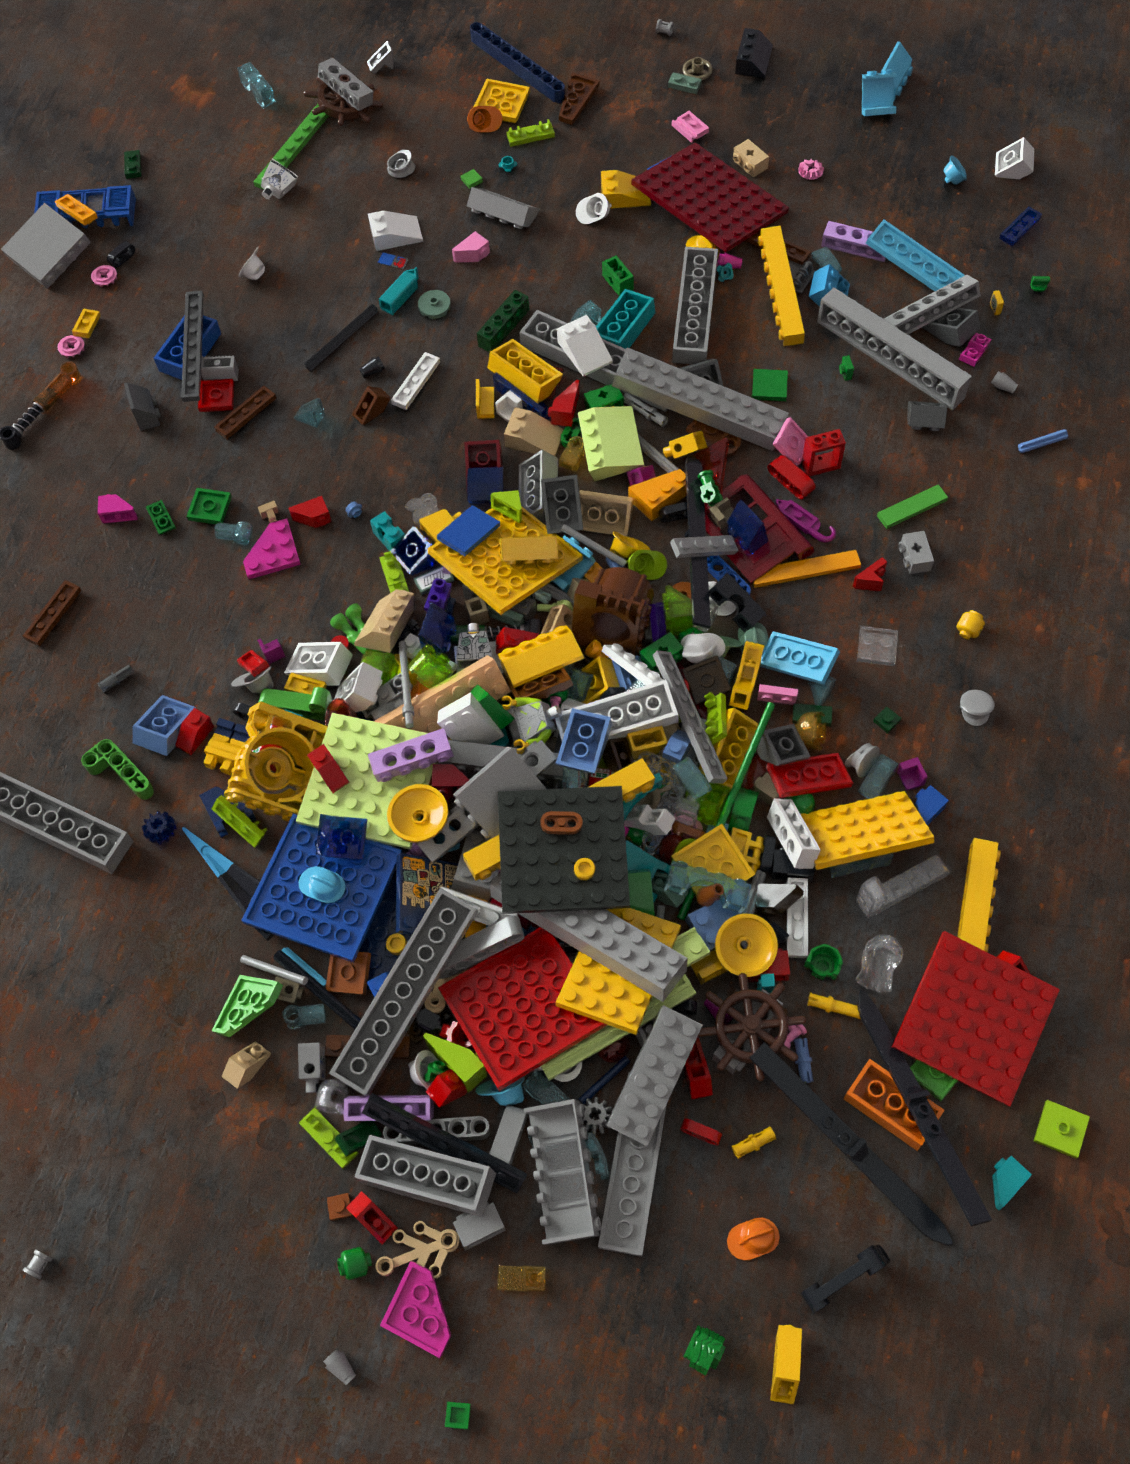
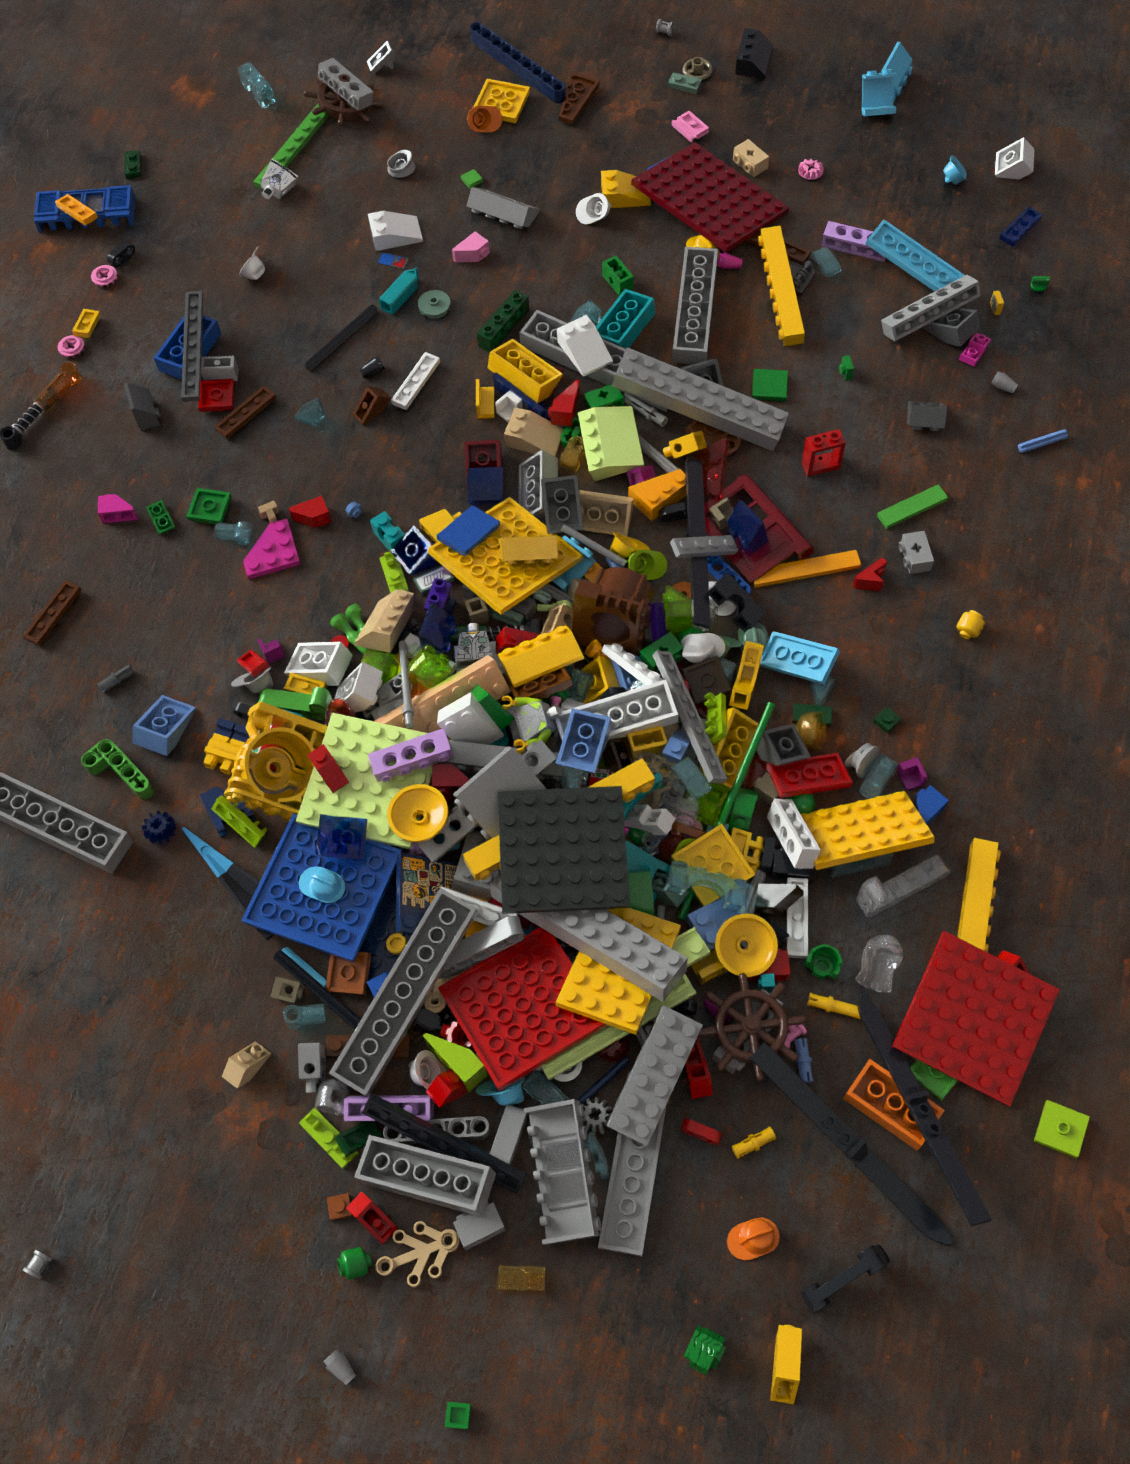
(45, 245): light grey brick -> none
(193, 731): red slope -> none
(246, 1002): bright green plate -> none
(274, 970): light grey bar -> none
(418, 1311): dark pink plate -> none
(421, 507): clear plate -> none
(434, 1069): green plate -> none
(507, 163): teal plate -> none
(507, 504): lime slope -> none
(530, 133): lime plate -> none
(561, 822): dark orange plate -> none
(584, 869): yellow tile -> none
(709, 894): dark orange cone -> none
(710, 491): green connector -> none
(729, 272): teal plate -> none
(777, 694): bright pink plate -> none
(791, 441): bright pink tile -> none
(791, 477): red beam -> none
(804, 520): magenta plate -> none
(824, 281): dark azure slope -> none
(877, 646): clear plate -> none
(893, 349): light grey brick -> none
(976, 706): light grey piece -> none
(1008, 1180): teal slope -> none

